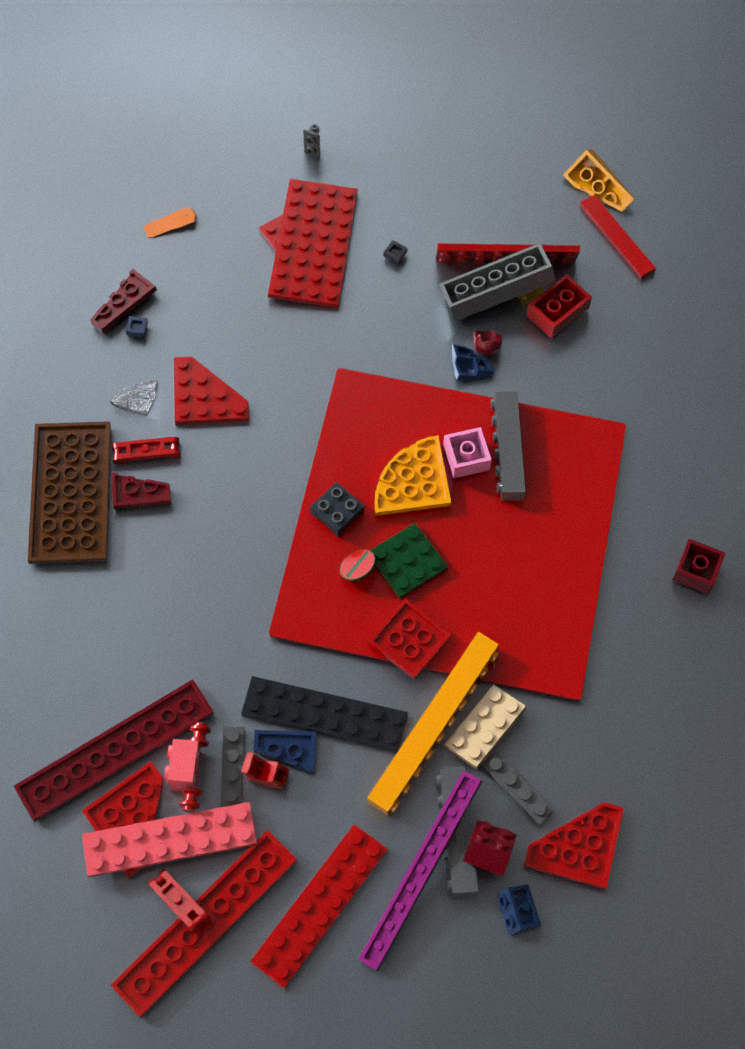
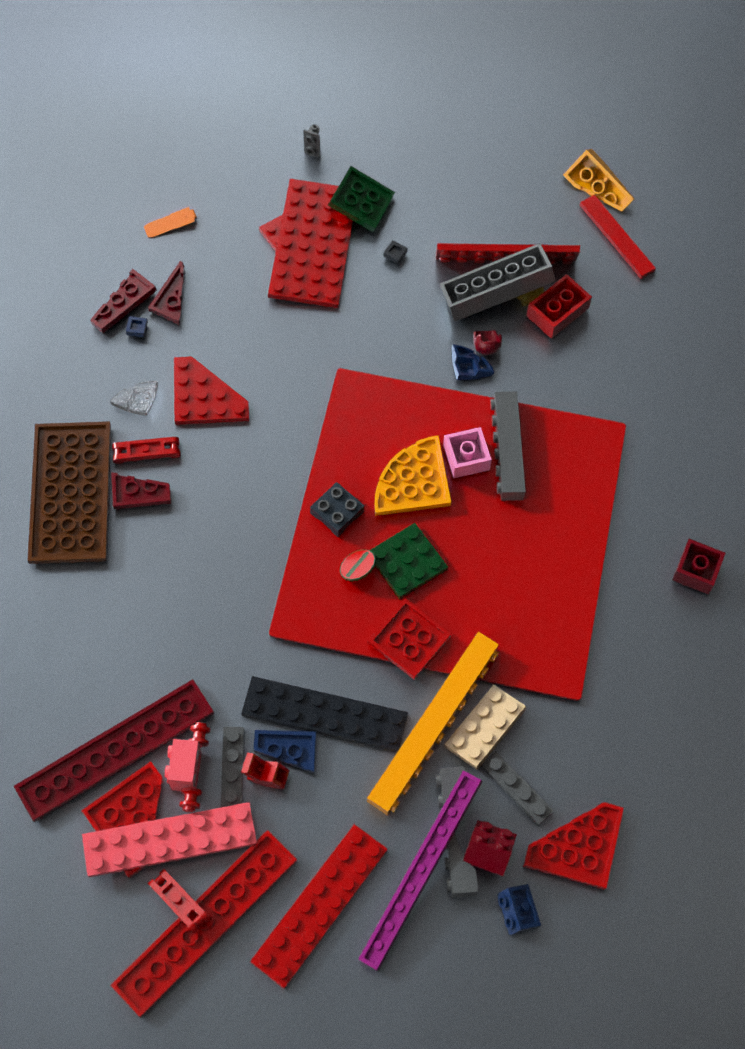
(169, 298): none -> dark red wing
(361, 198): none -> dark green plate

